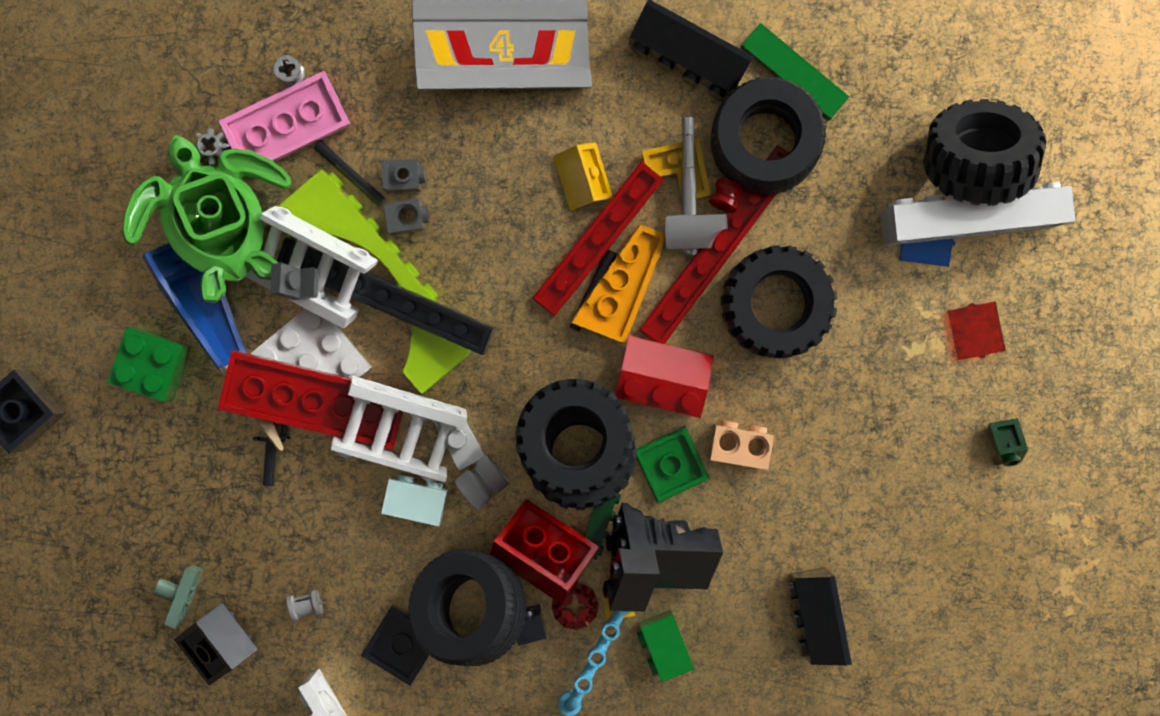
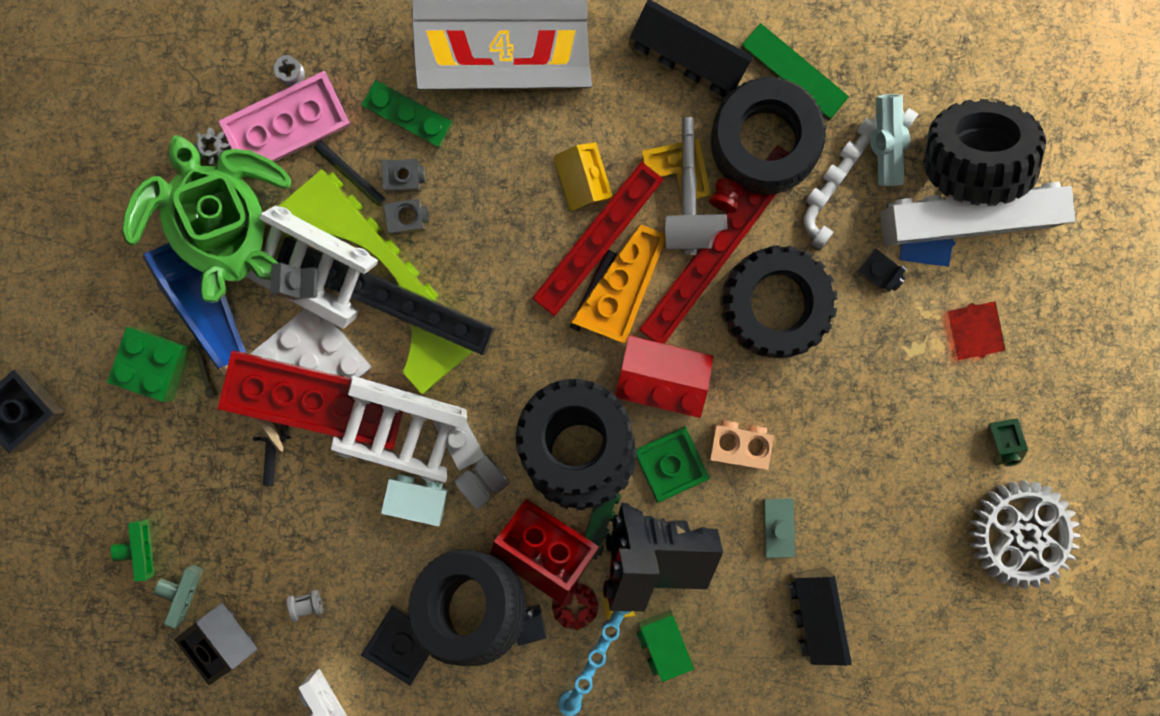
(137, 550): none -> green tile
(210, 392): none -> dark tan hinge
(407, 114): none -> green plate
(779, 527): none -> sand green tile
(836, 174): none -> white bar
(882, 272): none -> black bracket
(890, 139): none -> light aqua piece
(1036, 535): none -> white gear

